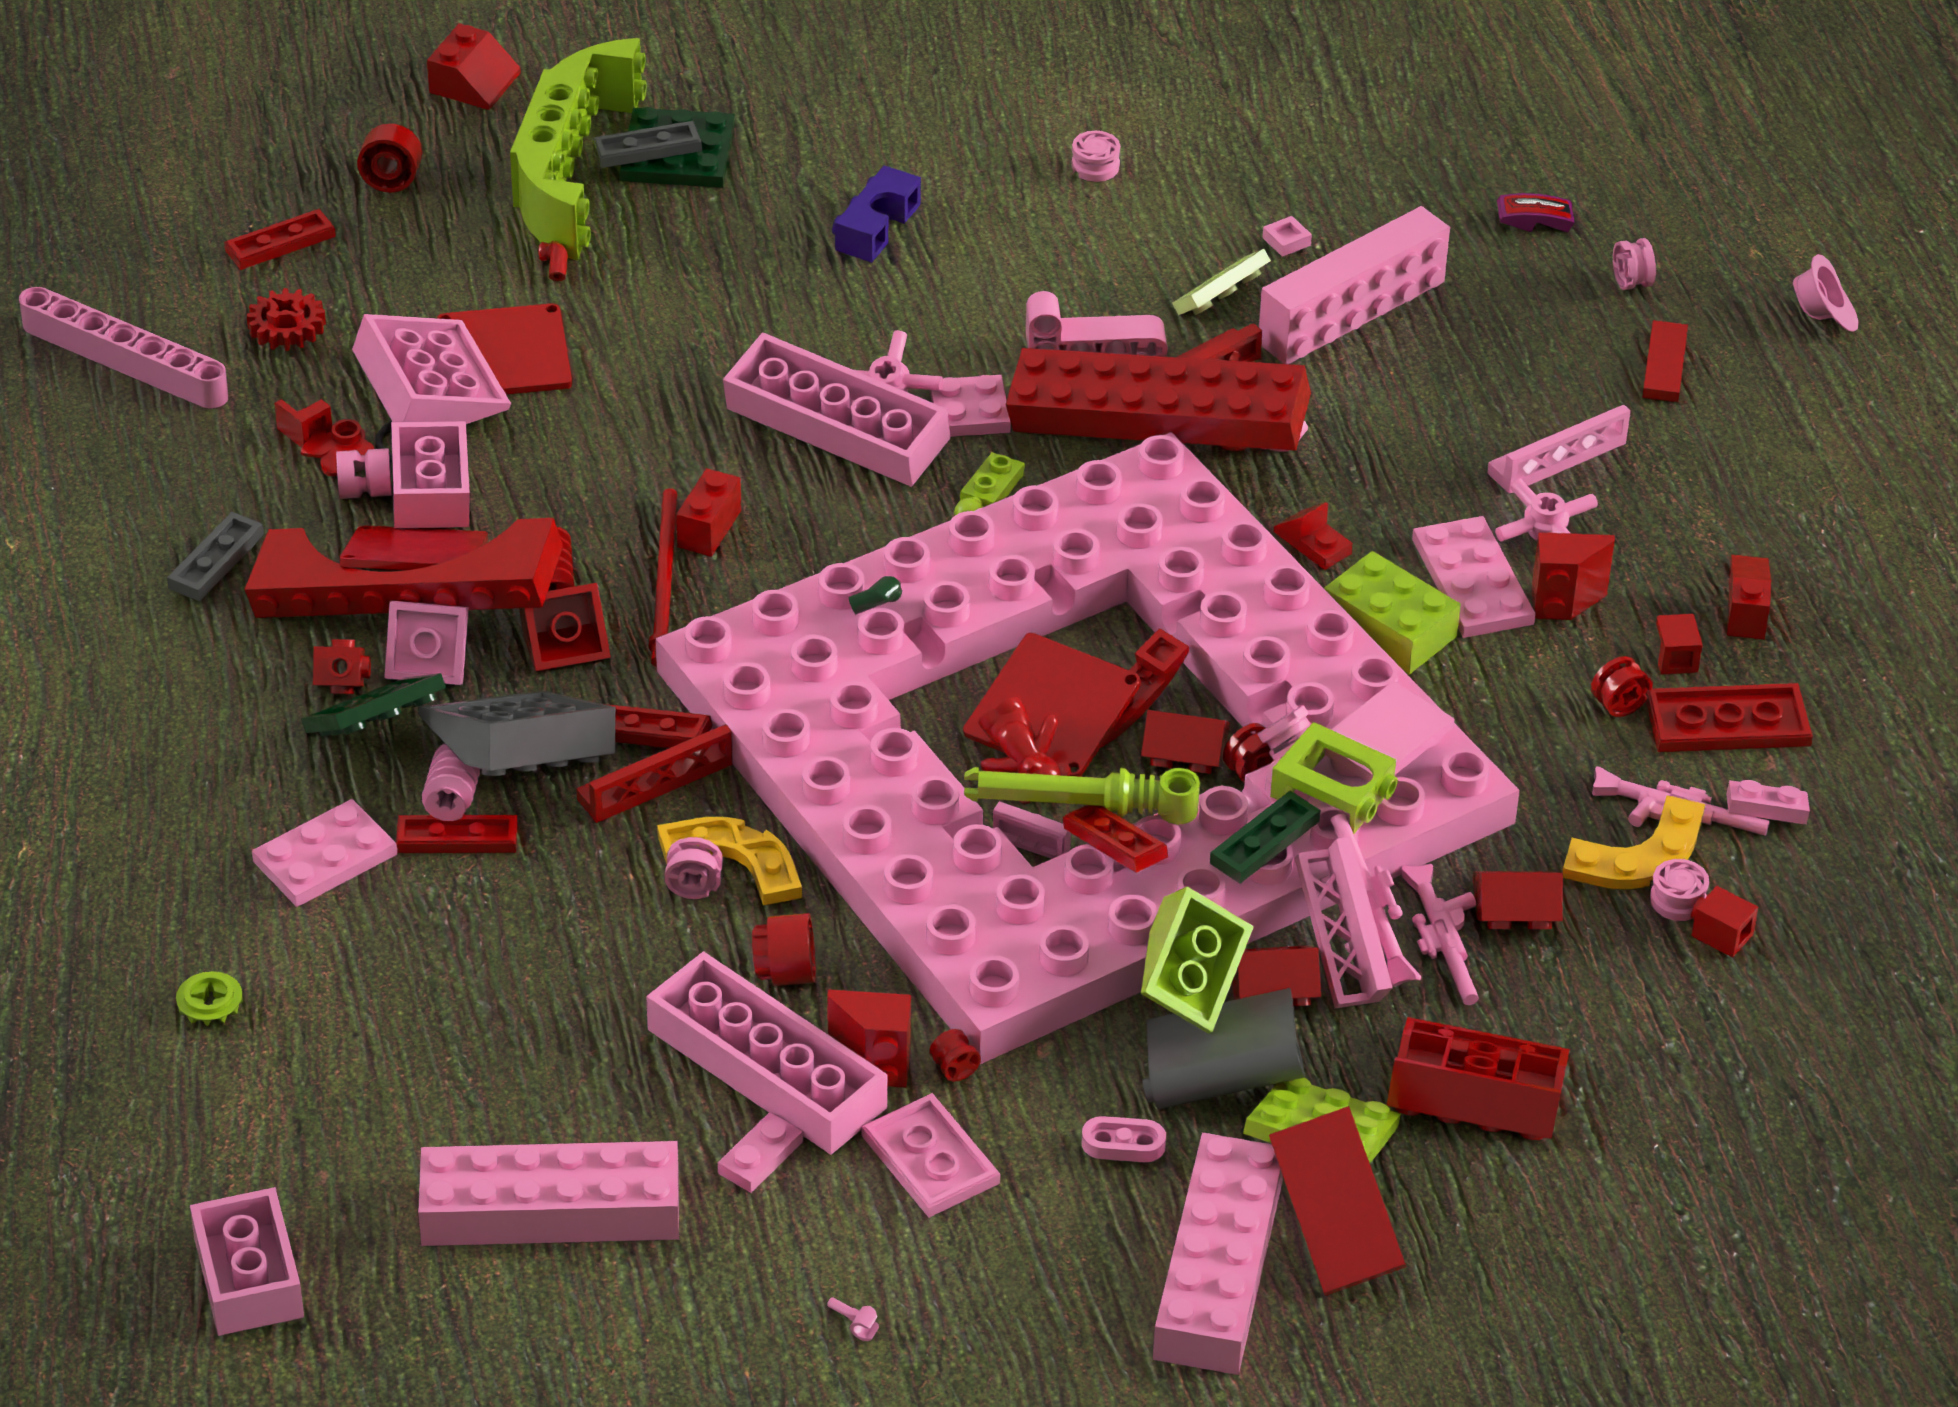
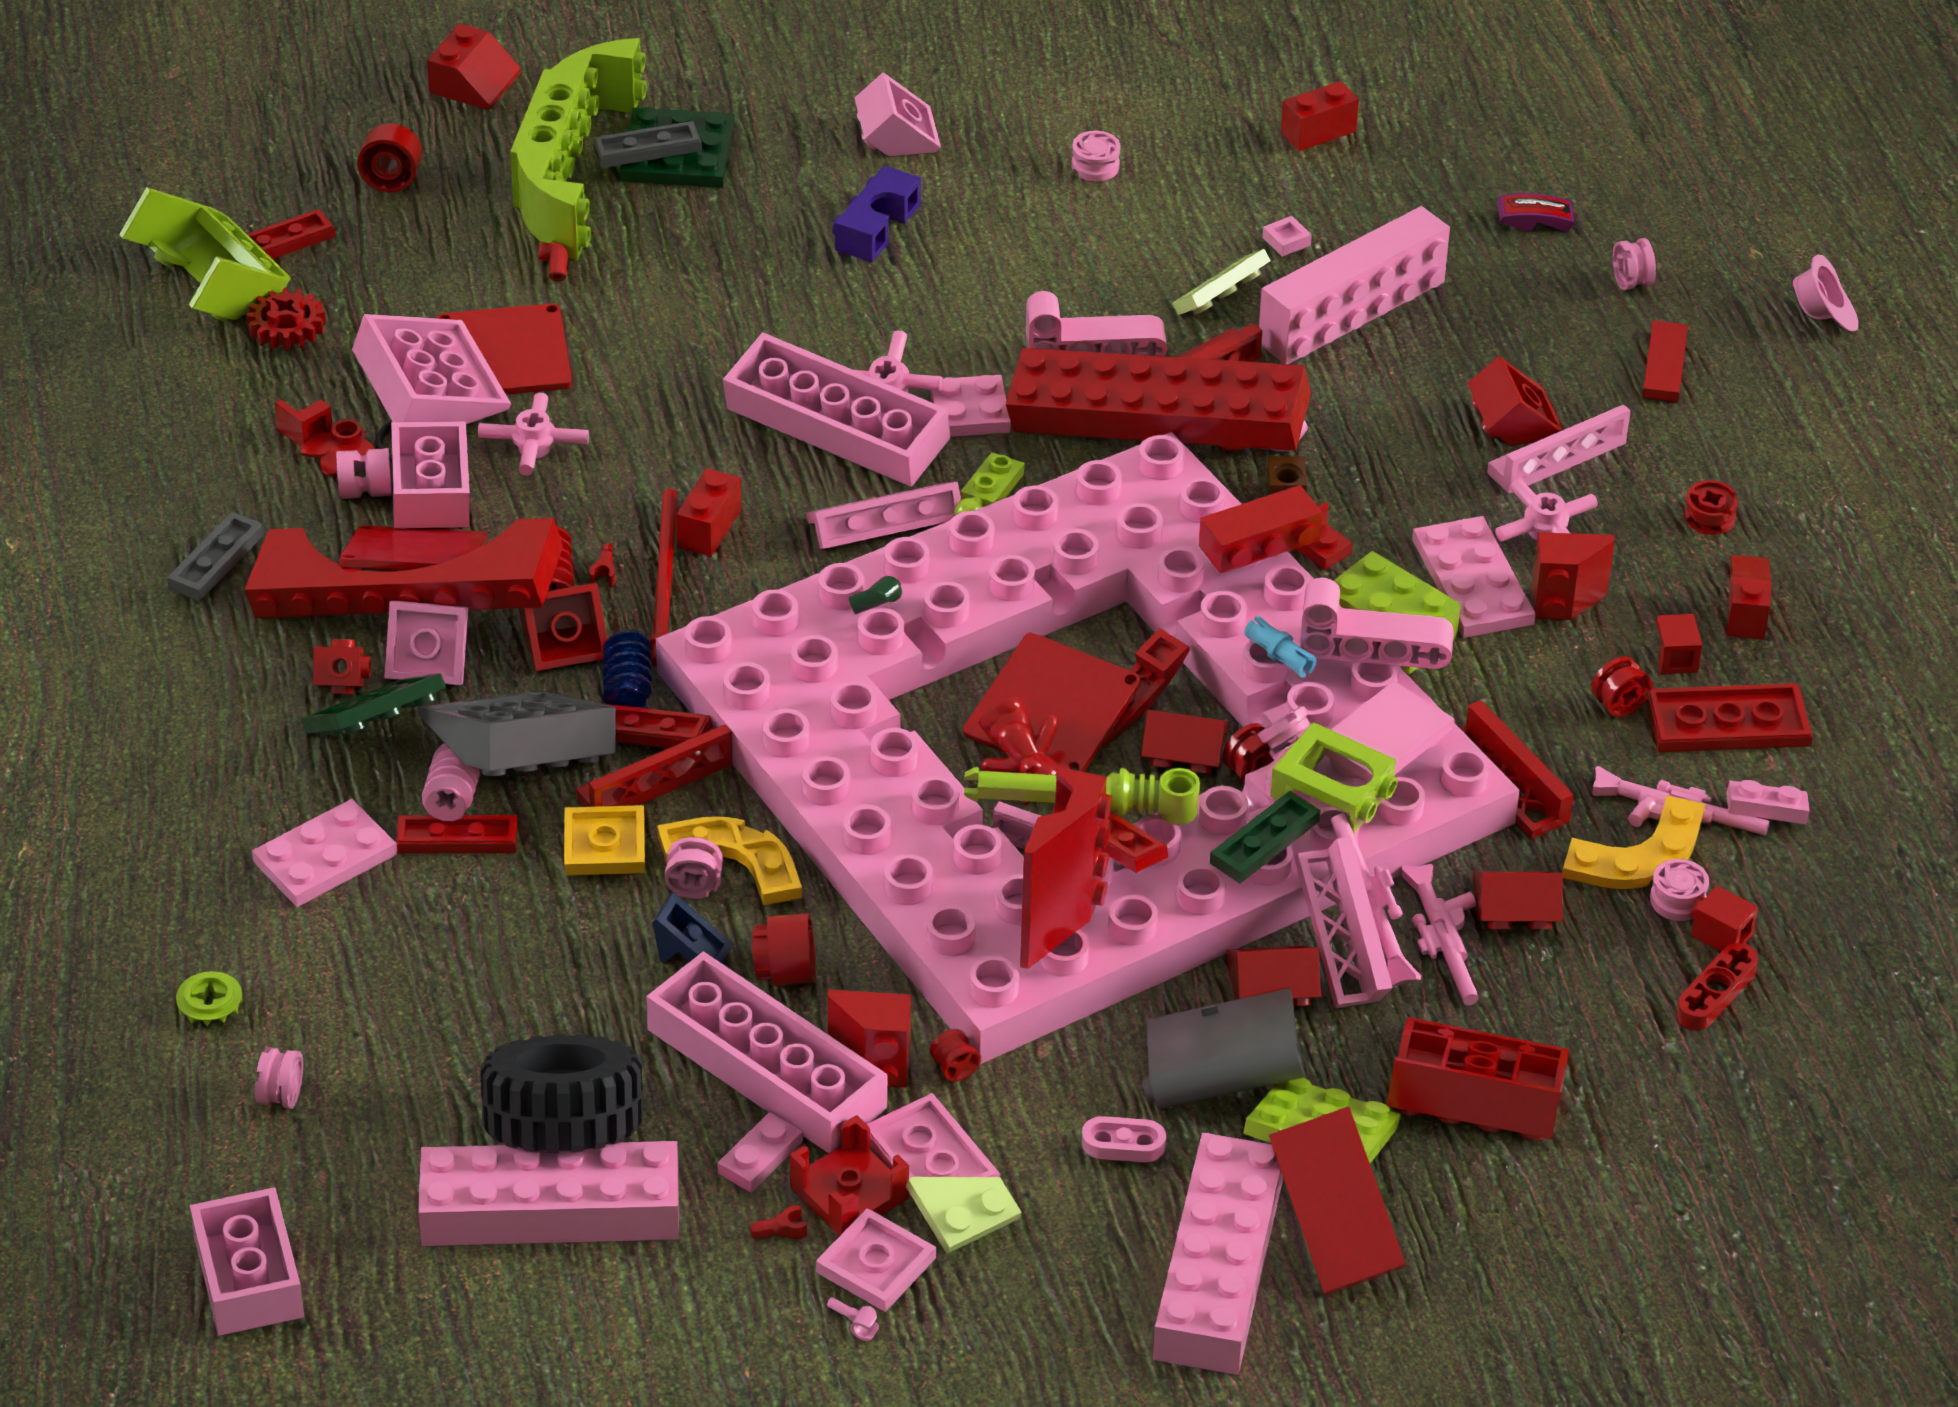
(124, 347): bright pink beam -> none
(210, 248): none -> lime windscreen
(279, 1077): none -> bright pink wheel
(533, 433): none -> bright pink bar
(561, 1093): none -> black tyre
(604, 566): none -> red piece
(604, 840): none -> yellow plate
(627, 669): none -> clear blue piece
(685, 931): none -> dark blue slope
(781, 1225): none -> red piece
(848, 1179): none -> red panel
(876, 1259): none -> bright pink plate
(885, 514): none -> bright pink fence
(895, 119): none -> bright pink slope
(963, 1207): none -> yellowish green wing
(1065, 864): none -> red piece
(1193, 956): lime slope -> none
(1260, 529): none -> red brick
(1280, 646): none -> medium azure pin
(1285, 473): none -> reddish brown brick
(1319, 115): none -> red brick
(1371, 635): none -> bright pink beam
(1512, 404): none -> red slope
(1540, 786): none -> red fence
(1711, 506): none -> red wheel
(1716, 1001): none -> red beam

